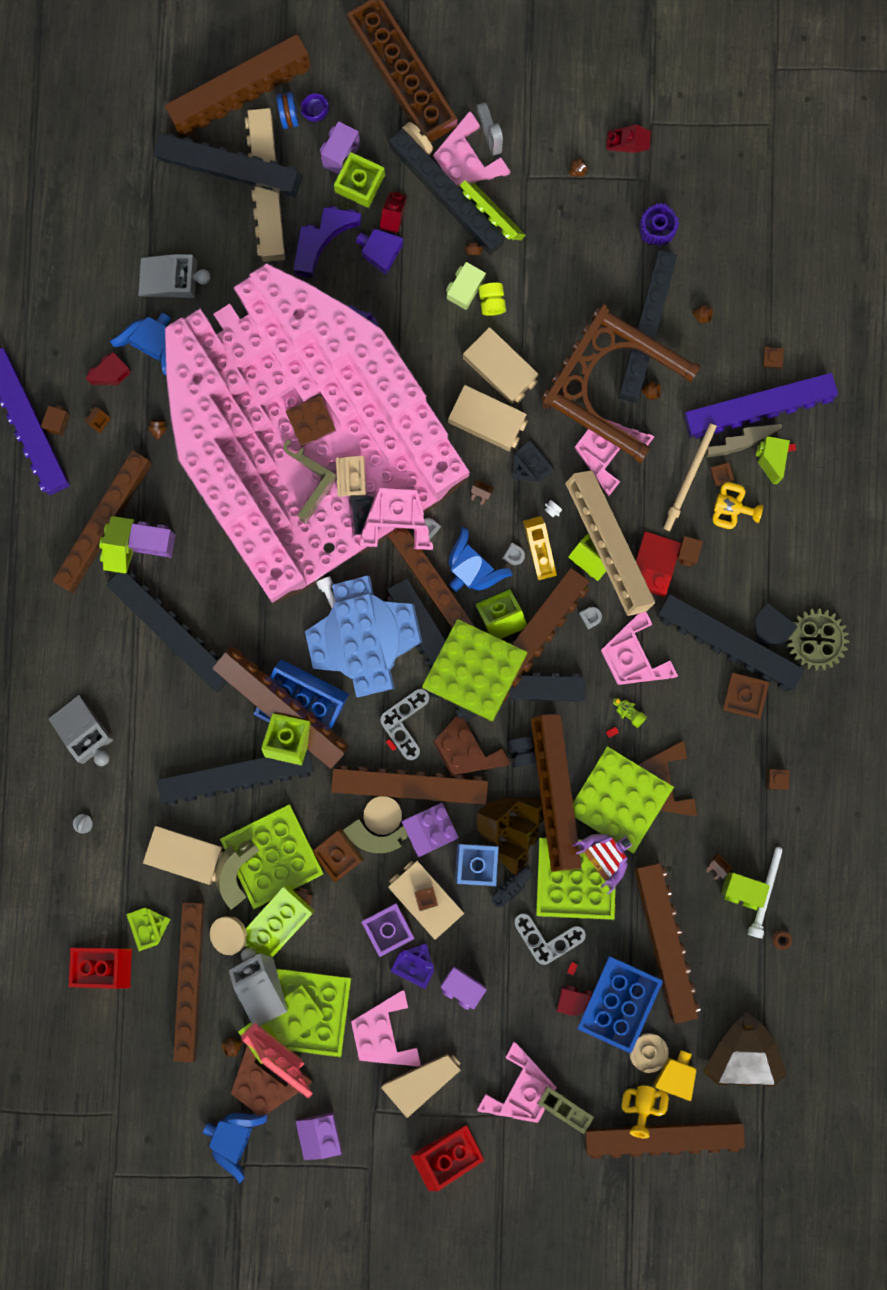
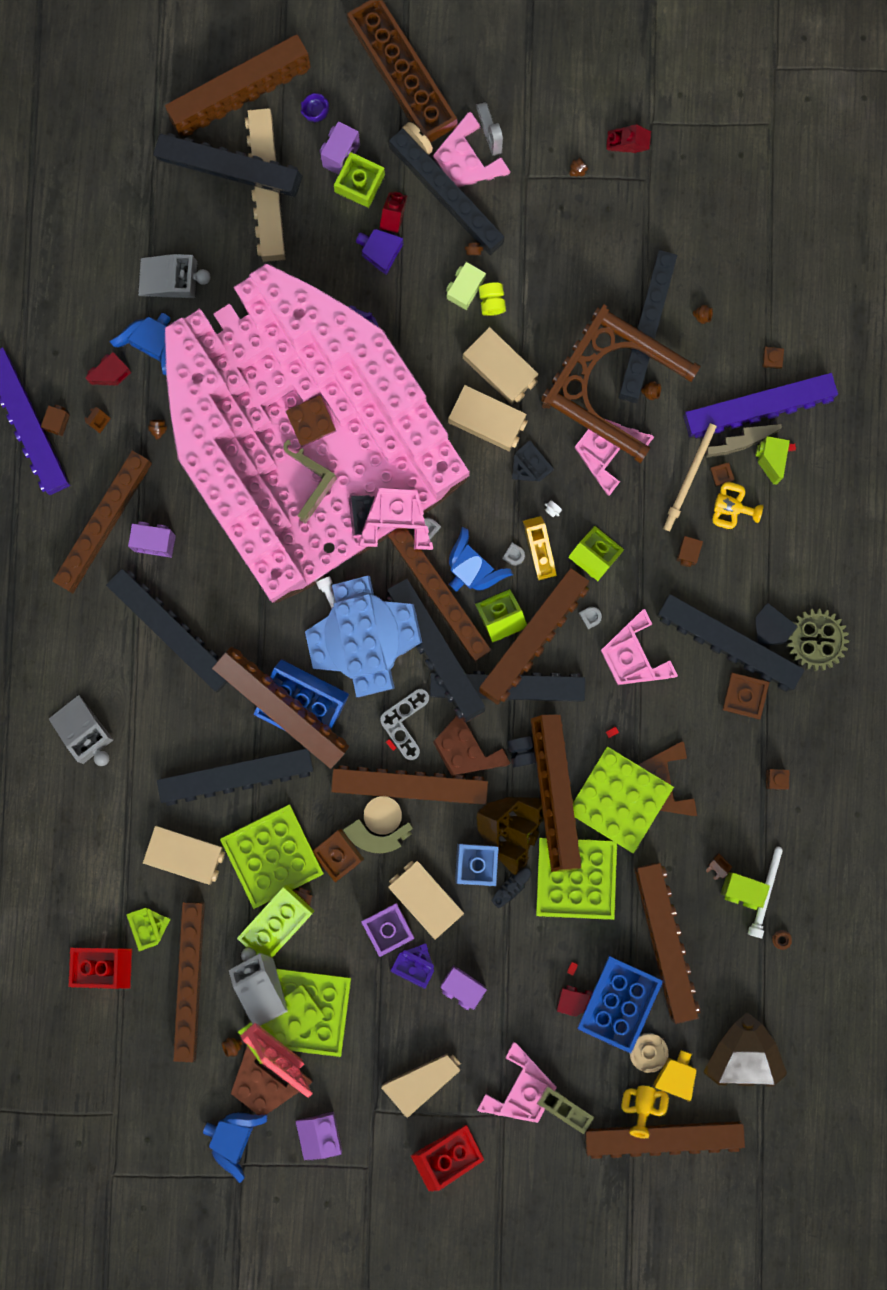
(83, 823): light grey tile -> none
(114, 545): lime brick -> none
(227, 871): olive arch -> none
(228, 935): tan tile -> none
(286, 739): lime slope -> none
(287, 110): blue head -> none
(314, 240): dark purple arch -> none
(351, 476): tan plate -> none
(375, 1034): bright pink wing -> none
(426, 899): reddish brown plate -> none
(430, 829): medium lavender brick -> none
(474, 670): lime plate -> none
(482, 490): reddish brown tile -> none
(497, 216): lime plate -> none
(549, 946): light grey beam -> none
(606, 857): torso -> none
(610, 543): tan brick -> none
(626, 709): lime piece -> none
(653, 233): dark purple brick -> none
(657, 562): red slope -> none

